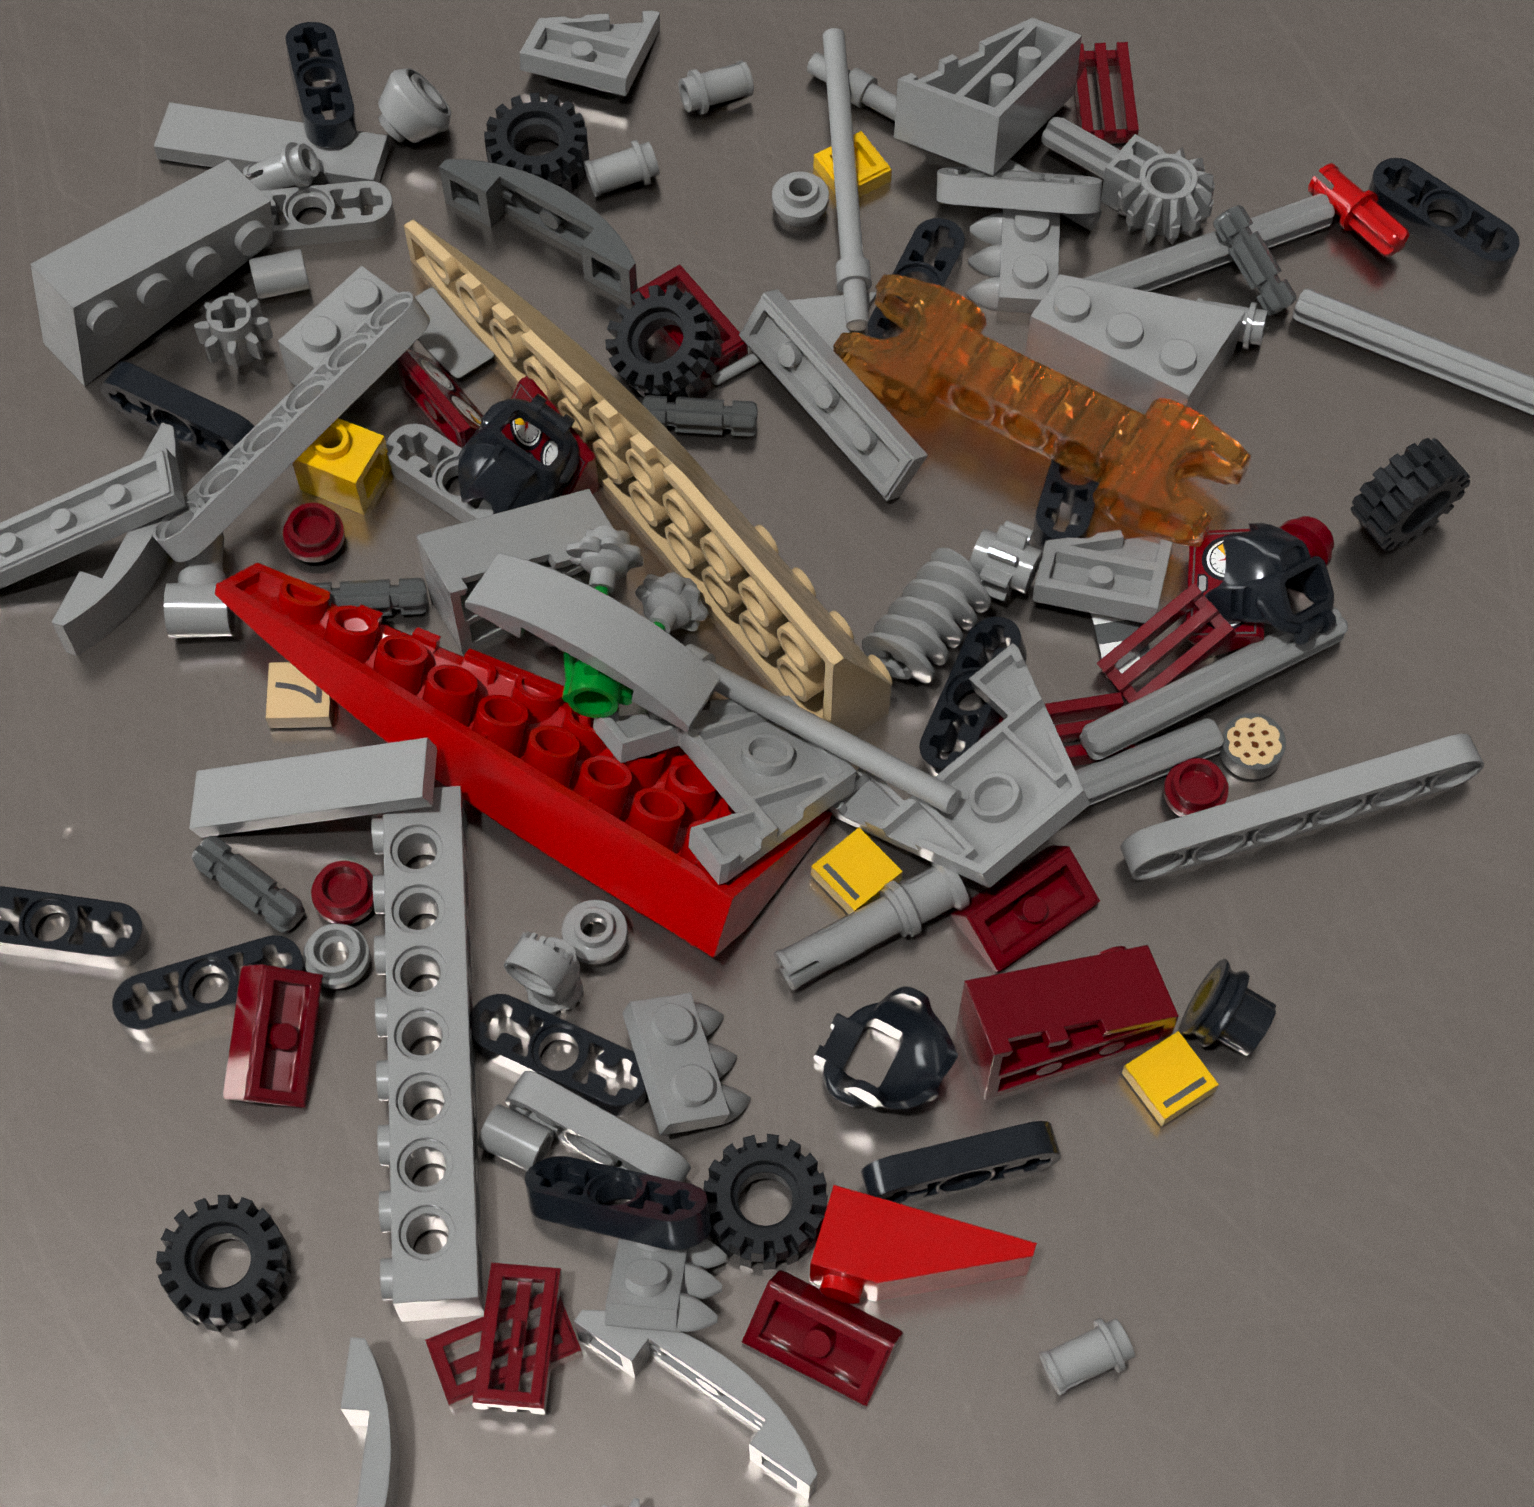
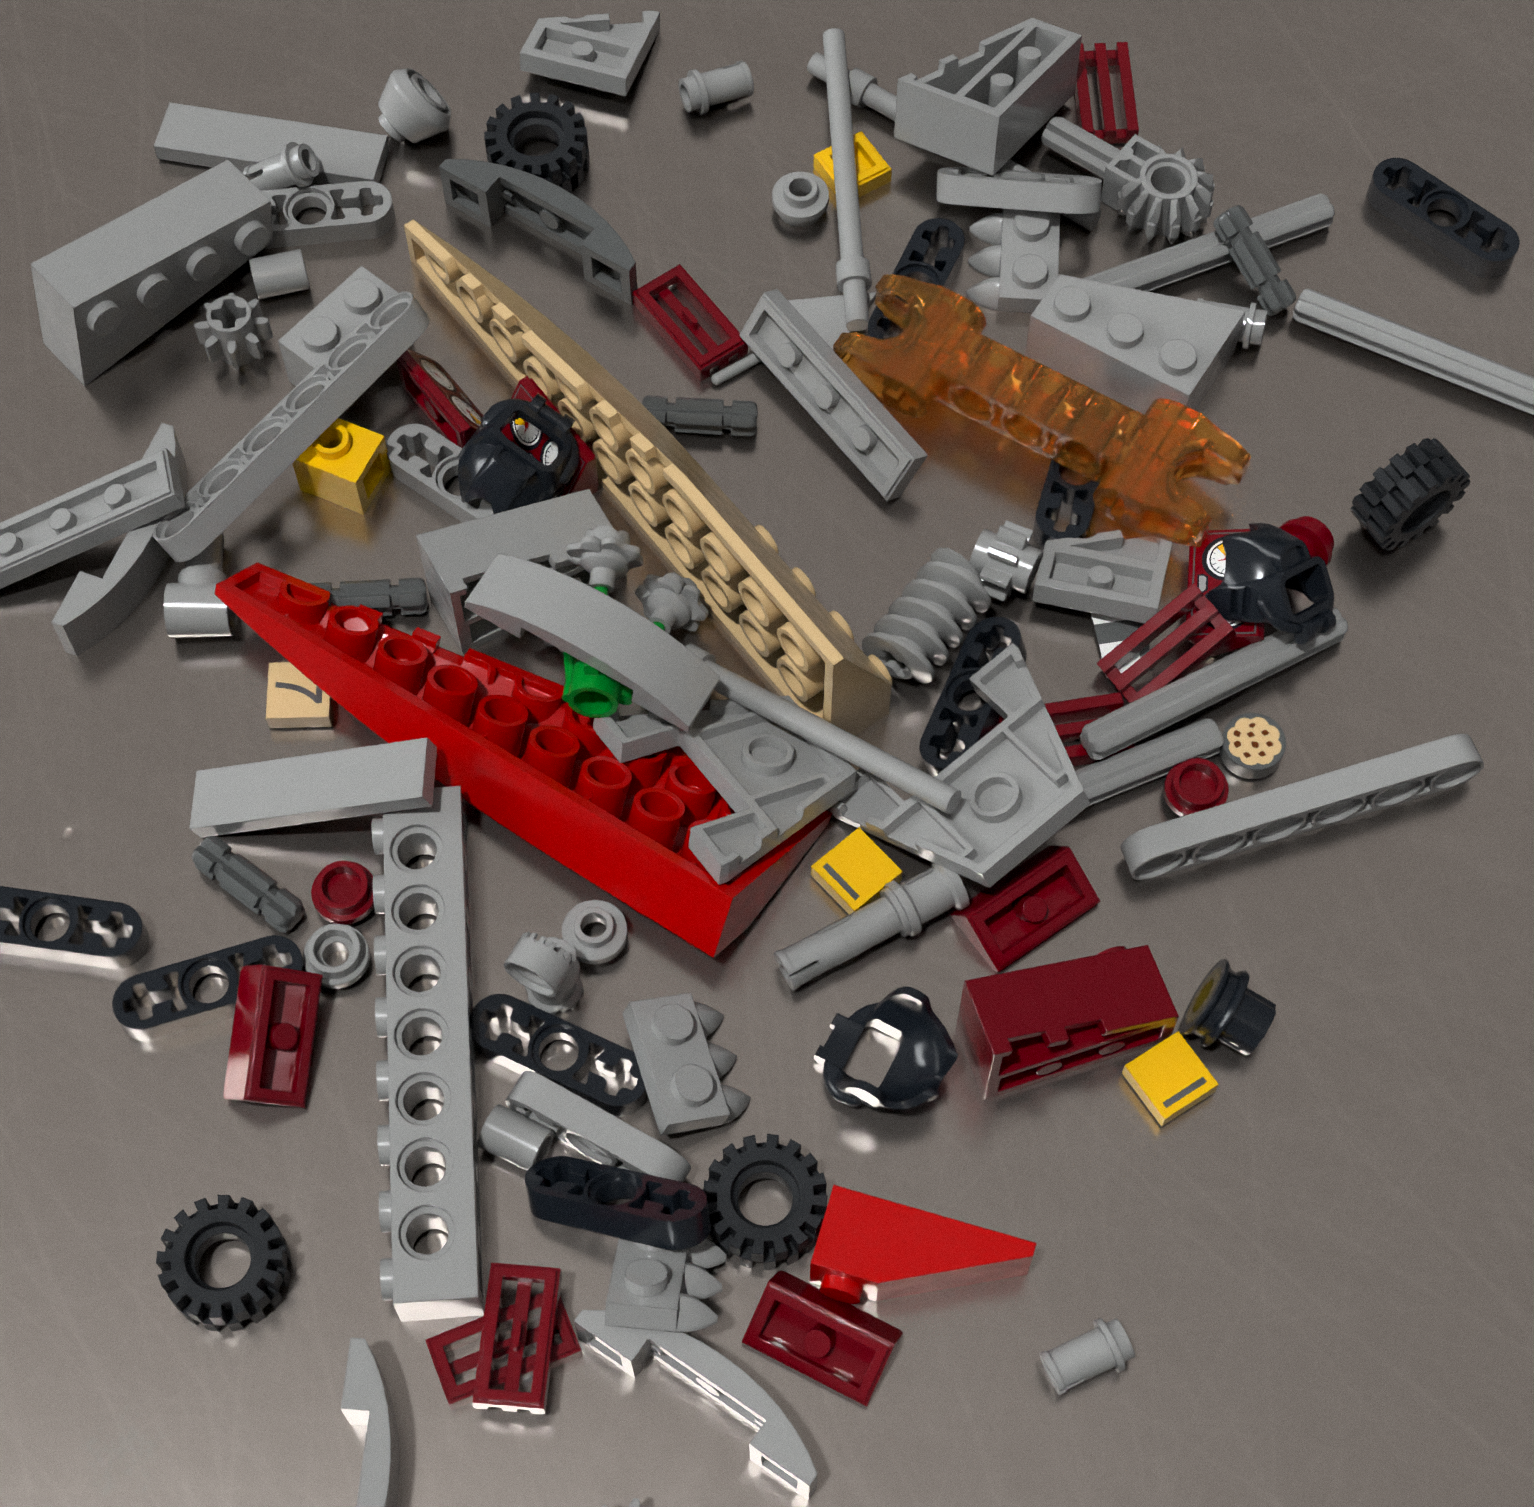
(159, 401): black beam -> none
(313, 532): dark red plate -> none
(317, 99): black beam -> none
(449, 338): light grey sticker -> none
(622, 168): light grey pin -> none
(642, 322): black tyre -> none
(962, 1163): black beam -> none
(1361, 212): red axle -> none

